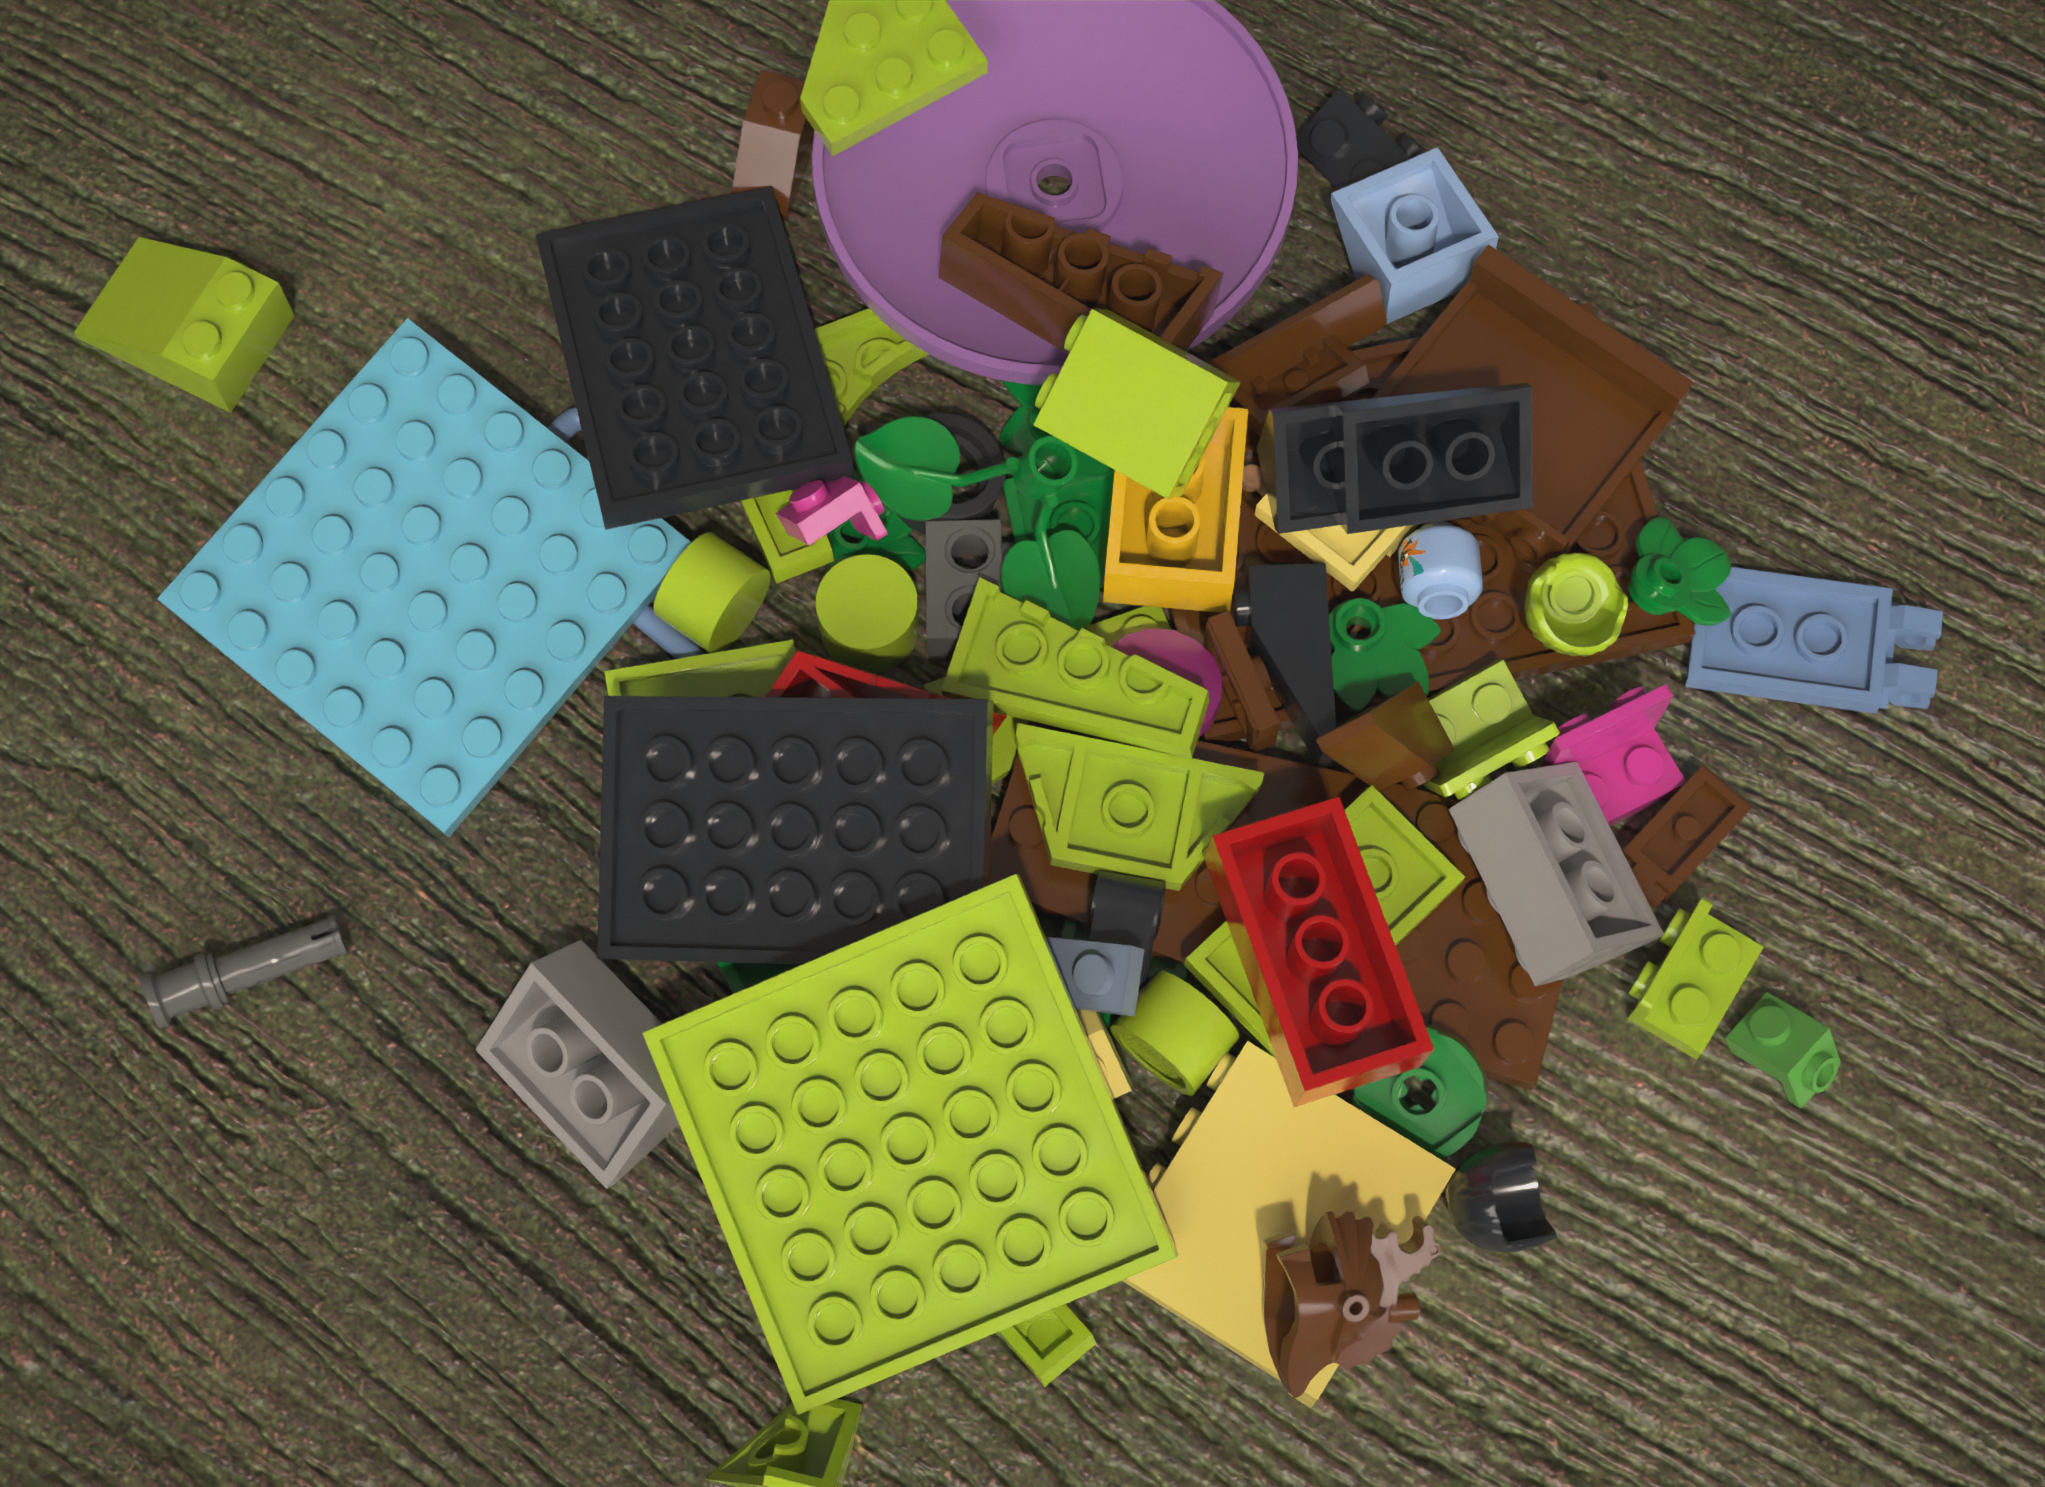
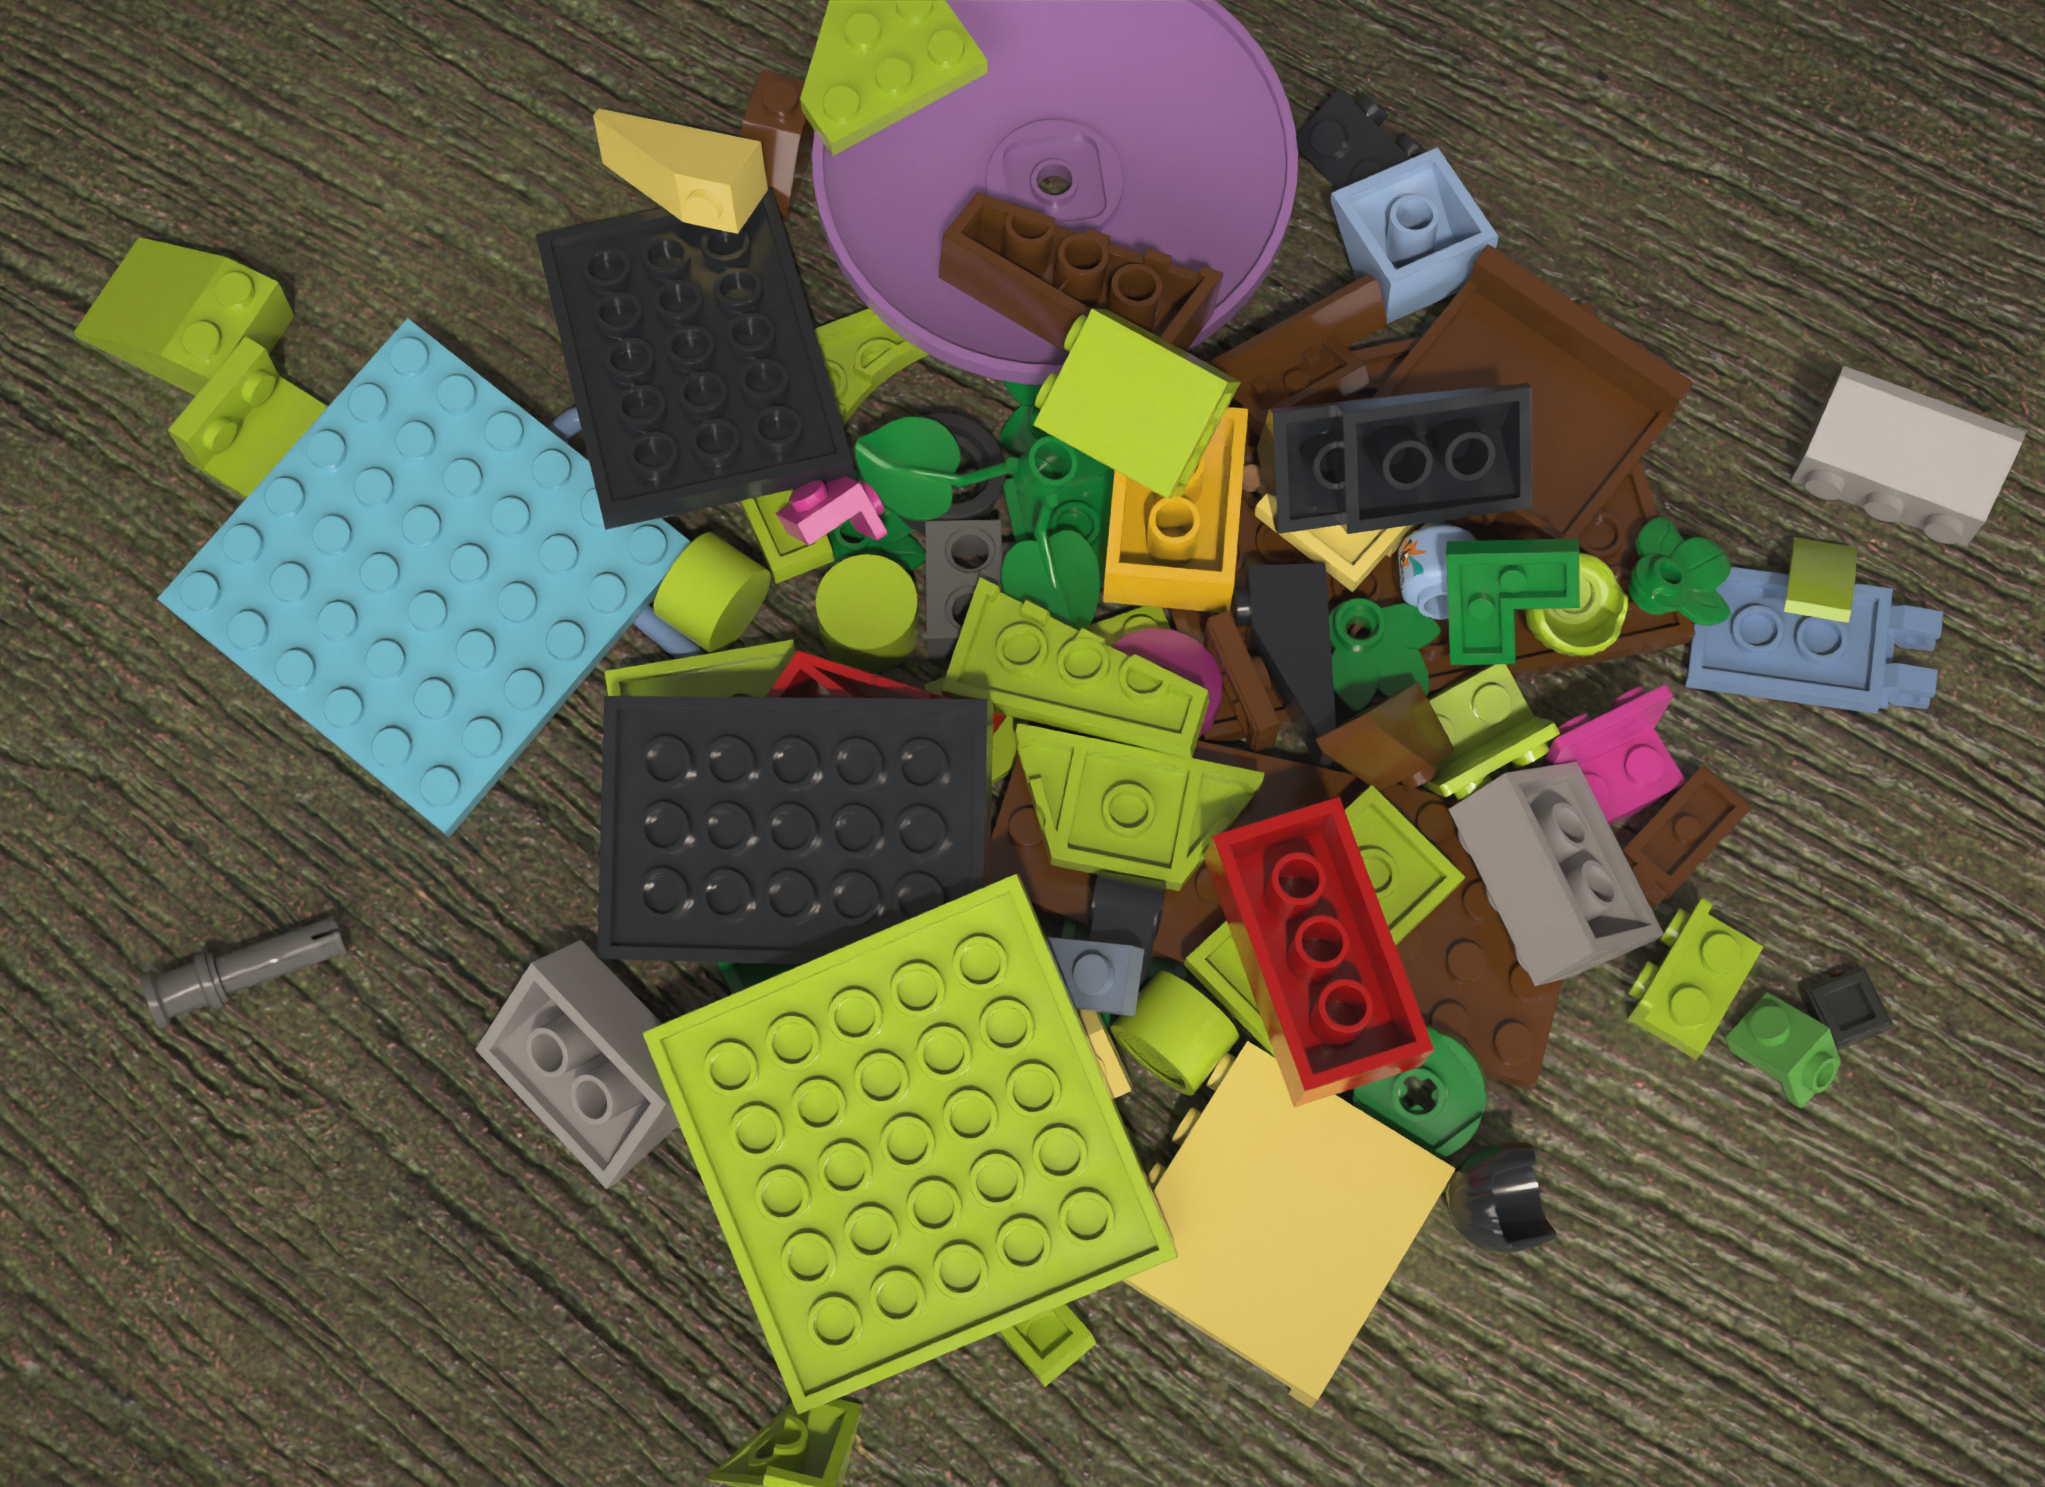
(244, 420): none -> lime bracket
(685, 169): none -> light yellow slope
(1339, 1294): reddish brown helmet -> none
(1496, 578): none -> green plate
(1821, 580): none -> lime slope
(1848, 1008): none -> pearl dark grey tile
(1906, 457): none -> slope

